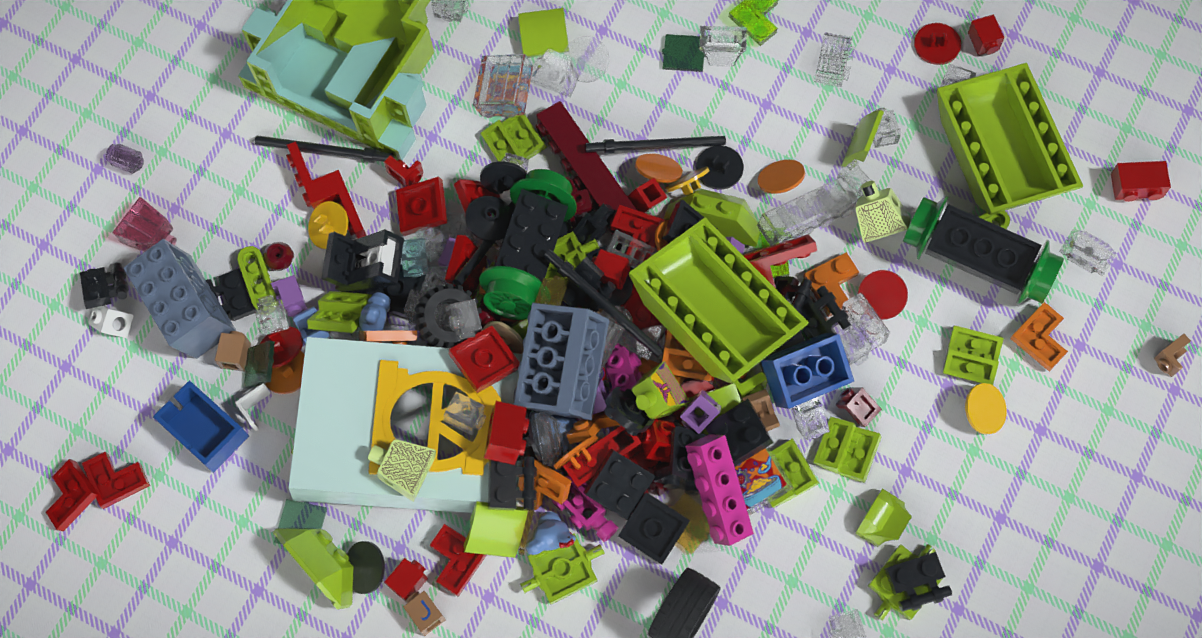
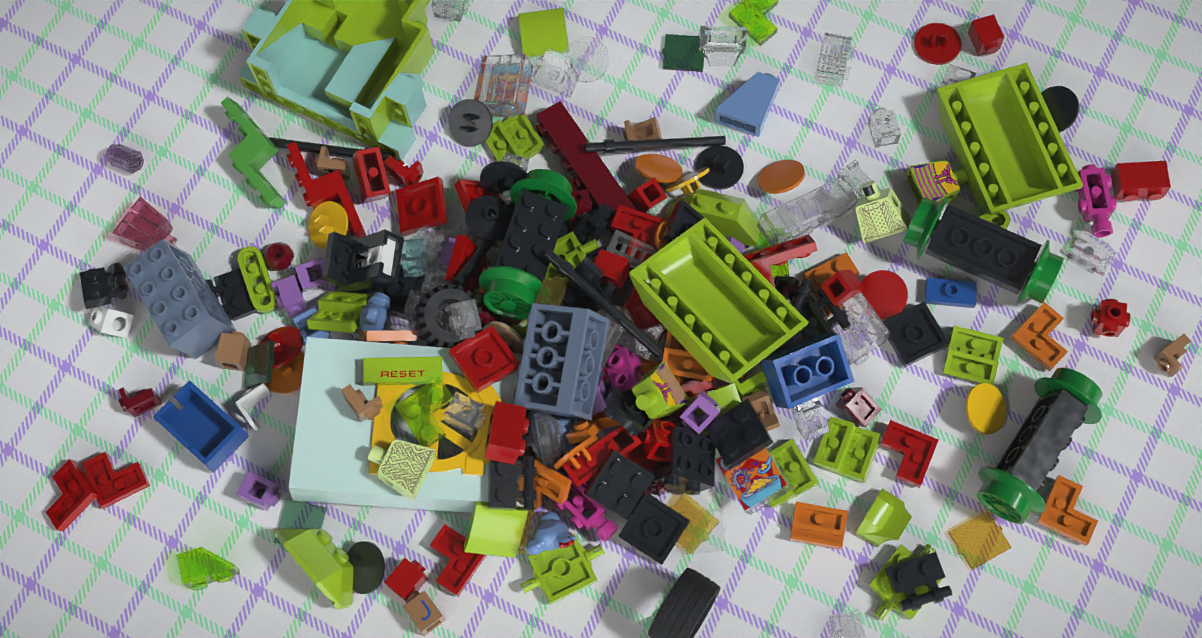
(140, 403): none -> dark red bracket
(202, 567): none -> clear neon green slope
(252, 153): none -> bright green bracket
(253, 486): none -> medium lavender brick
(271, 315): clear brick -> none
(303, 272): none -> medium lavender brick
(326, 165): none -> medium nougat bracket
(357, 401): none -> medium nougat bracket
(371, 174): none -> red brick
(402, 370): none -> lime tile
(419, 408): none -> clear neon green plate
(470, 122): none -> black piece
(642, 131): none -> medium nougat bracket
(719, 489): dark pink brick -> none
(749, 104): none -> medium blue slope
(818, 525): none -> orange plate
(842, 286): none -> red brick
(863, 137): lime slope -> none
(915, 334): none -> black plate
(915, 447): none -> red plate
(935, 181): none -> torso
(950, 292): none -> blue plate
(979, 540): none -> clear yellow piece
(1062, 105): none -> black piece
(1062, 407): none -> brick
(1062, 516): none -> orange plate
(1096, 198): none -> dark pink brick
(1110, 318): none -> red brick

